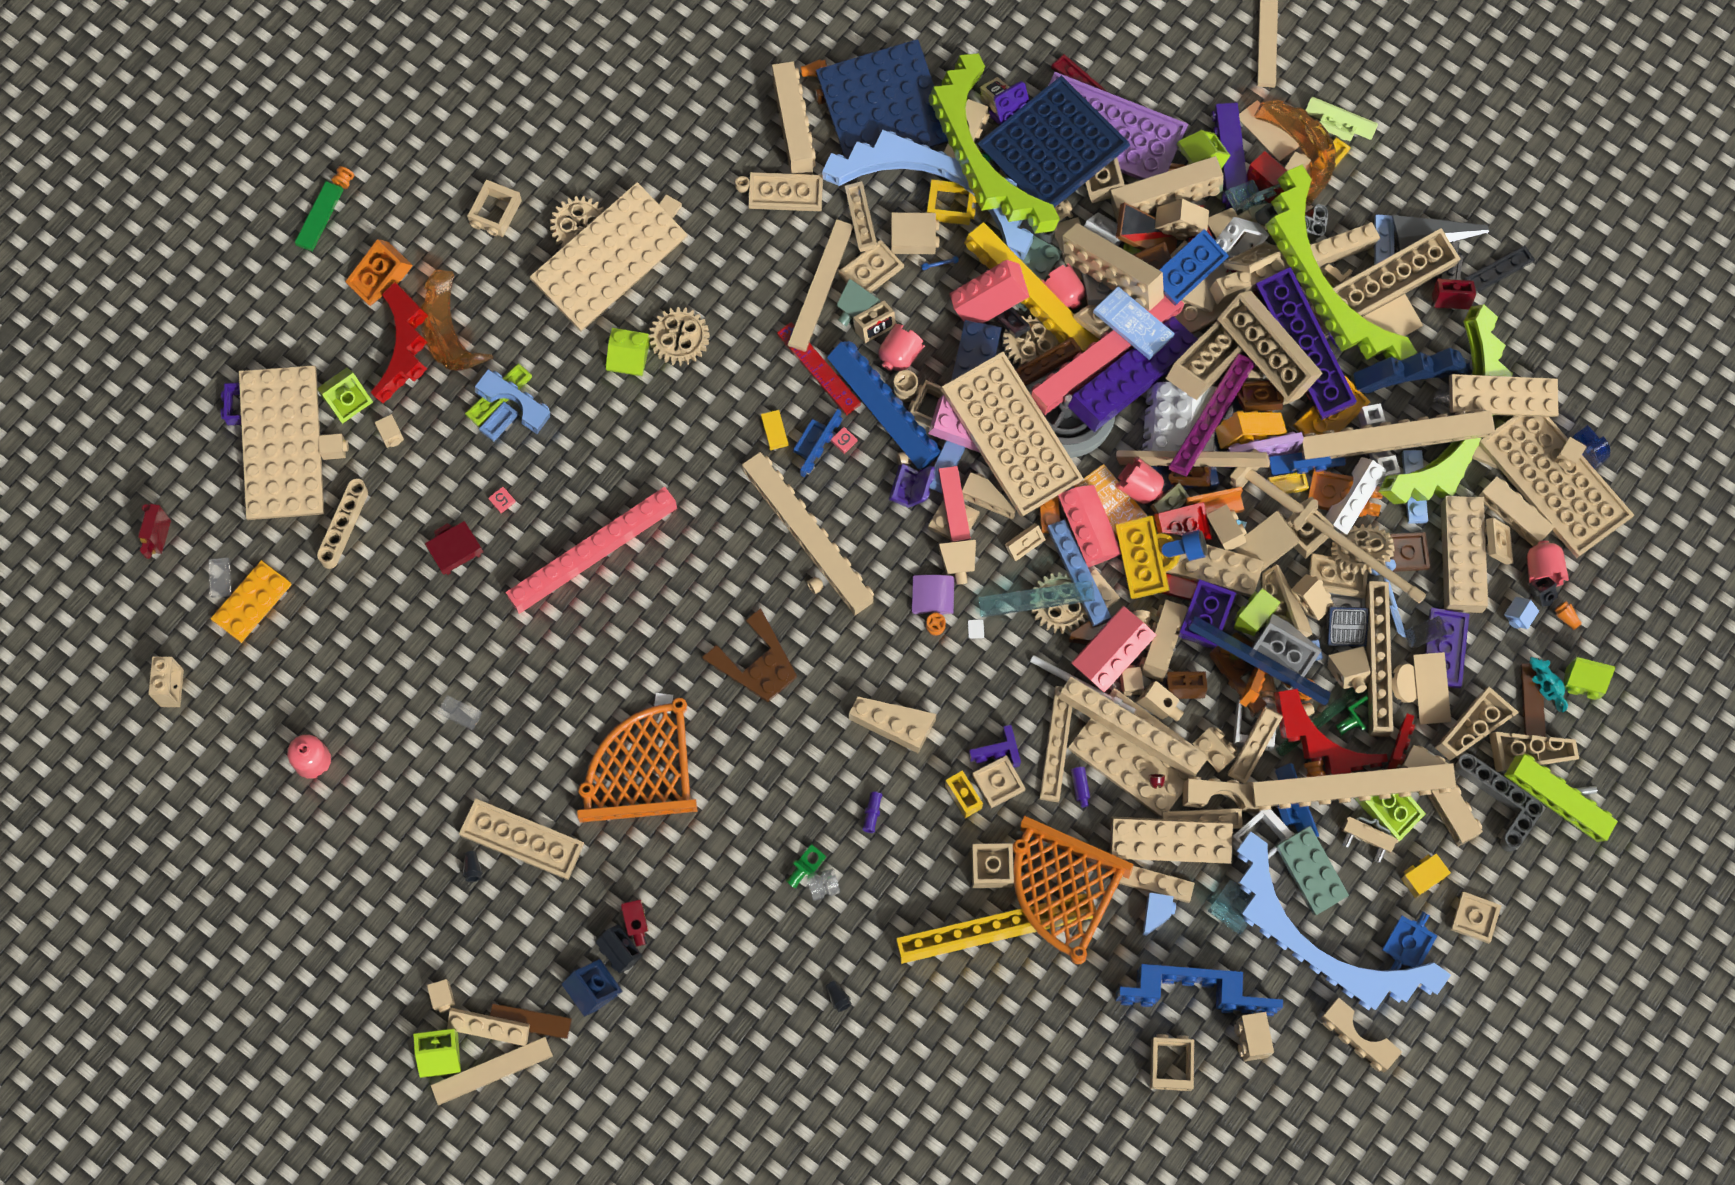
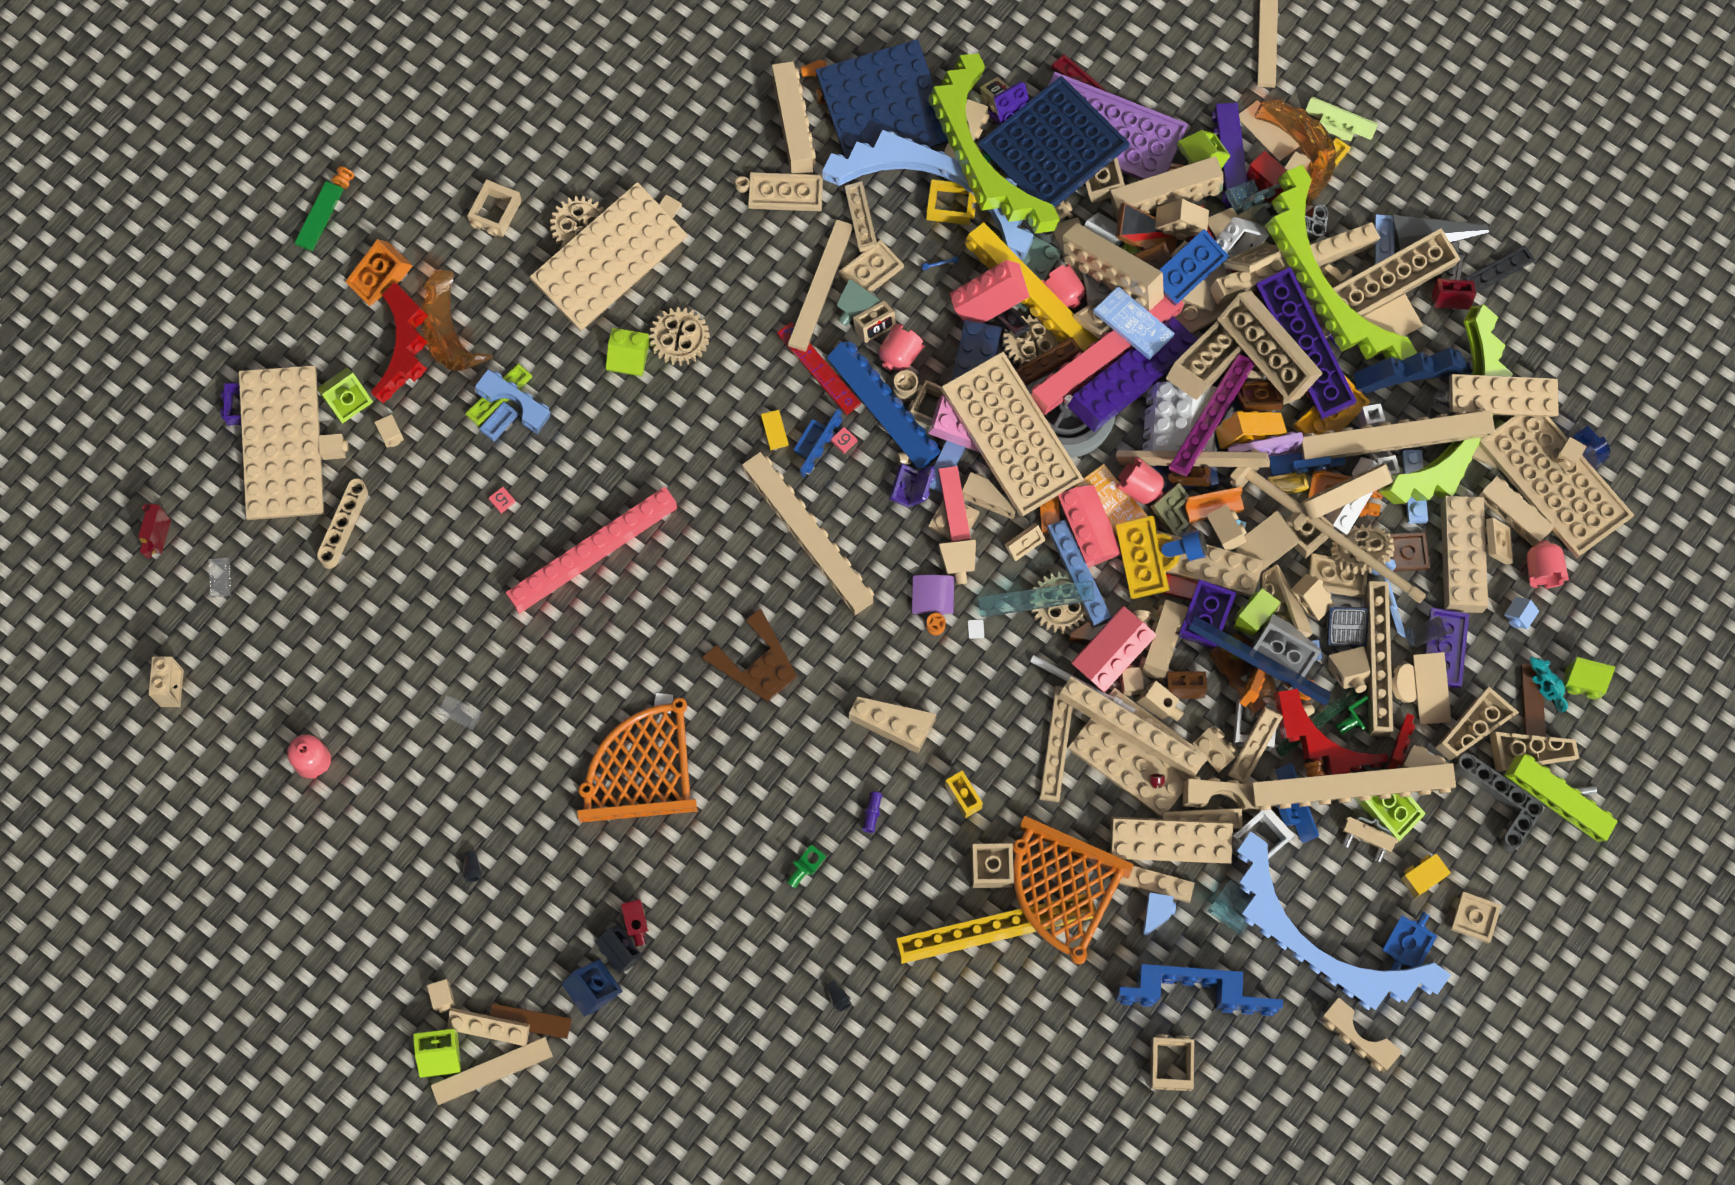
(251, 601): light orange plate -> none
(453, 546): dark red piece -> none
(521, 839): tan plate -> none
(815, 585): tan hinge -> none
(816, 885): clear wheel -> none
(914, 233): tan brick -> none
(998, 750): dark purple bracket -> none
(998, 781): tan plate -> none
(1080, 785): dark purple cylinder -> none
(1106, 591): tan plate -> none
(1183, 520): wing -> none
(1254, 1036): tan brick -> none
(1312, 870): sand green plate -> none
(1347, 491): none -> tan beam
(1456, 815): tan brick -> none
(1546, 595): black brick -> none
(1568, 615): orange cone -> none

